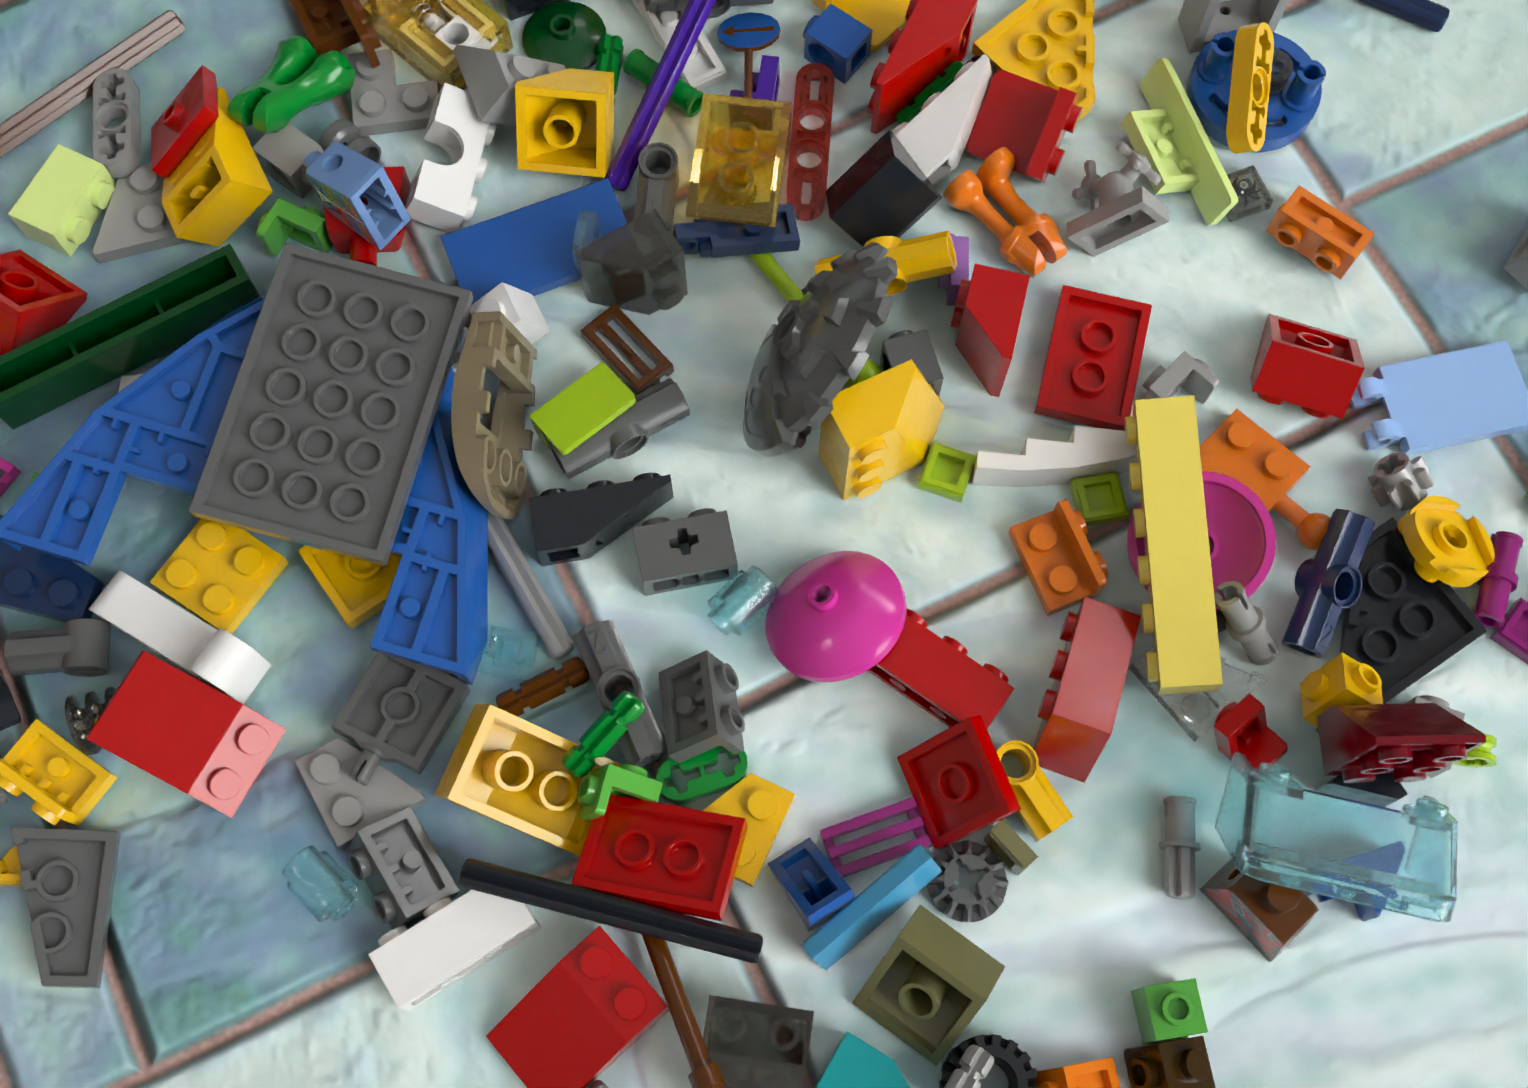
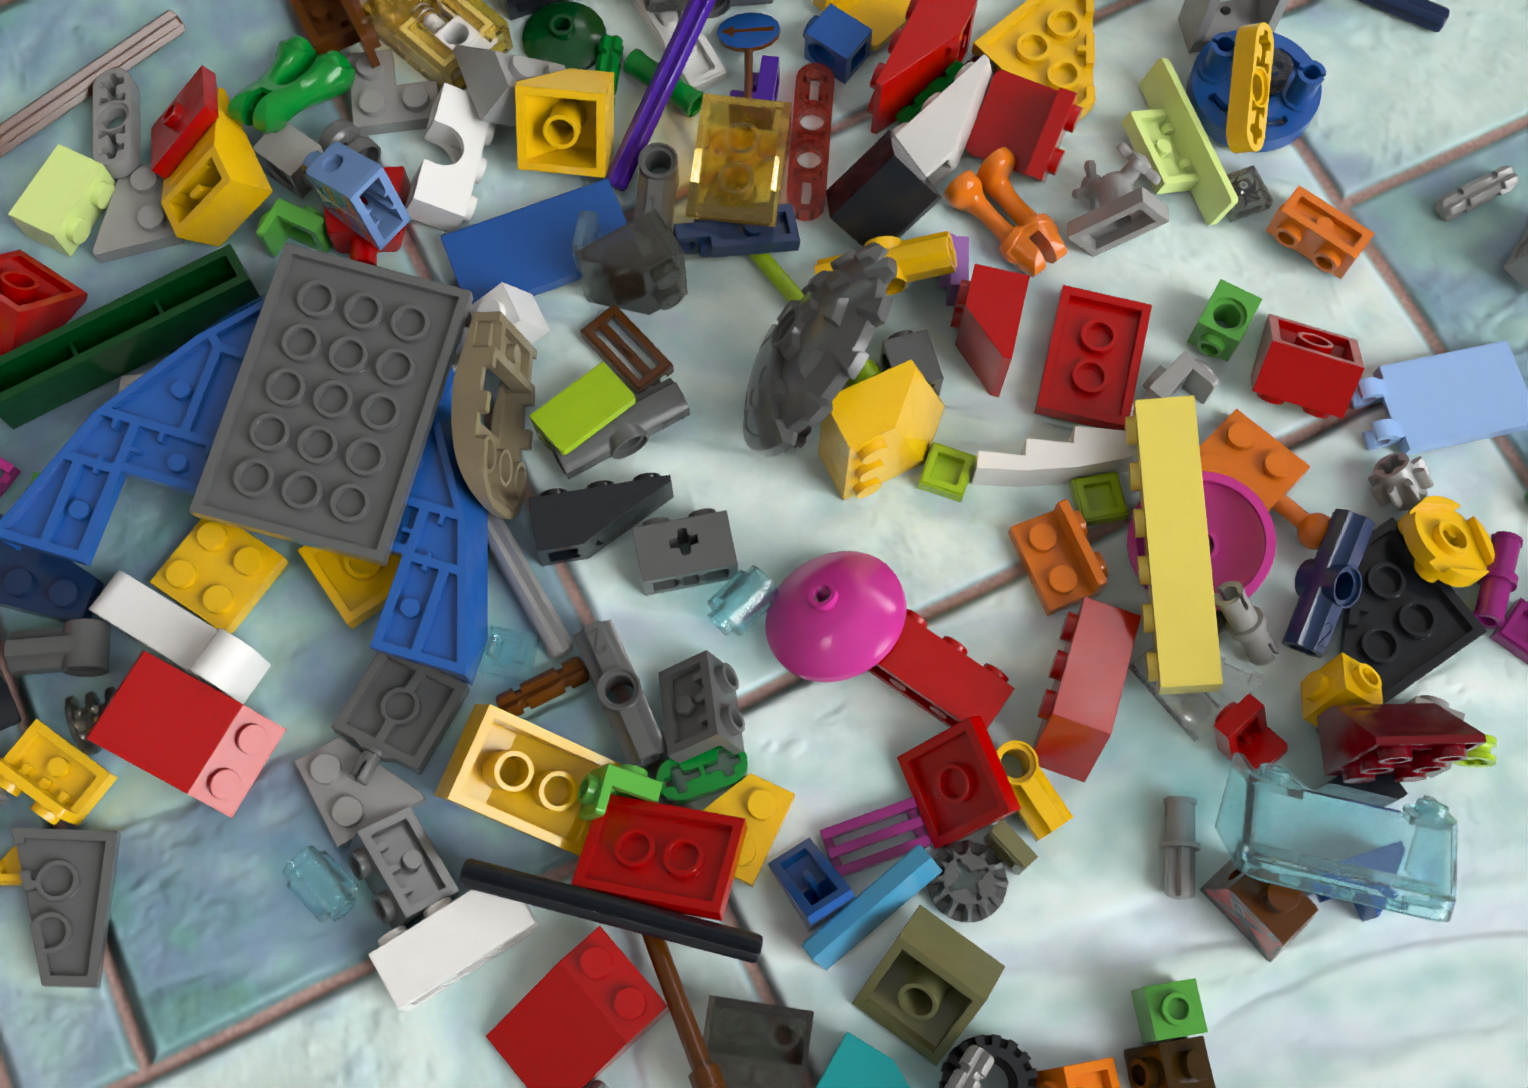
(603, 734): green axle -> none
(1234, 308): none -> bright green brick
(1476, 193): none -> light grey axle

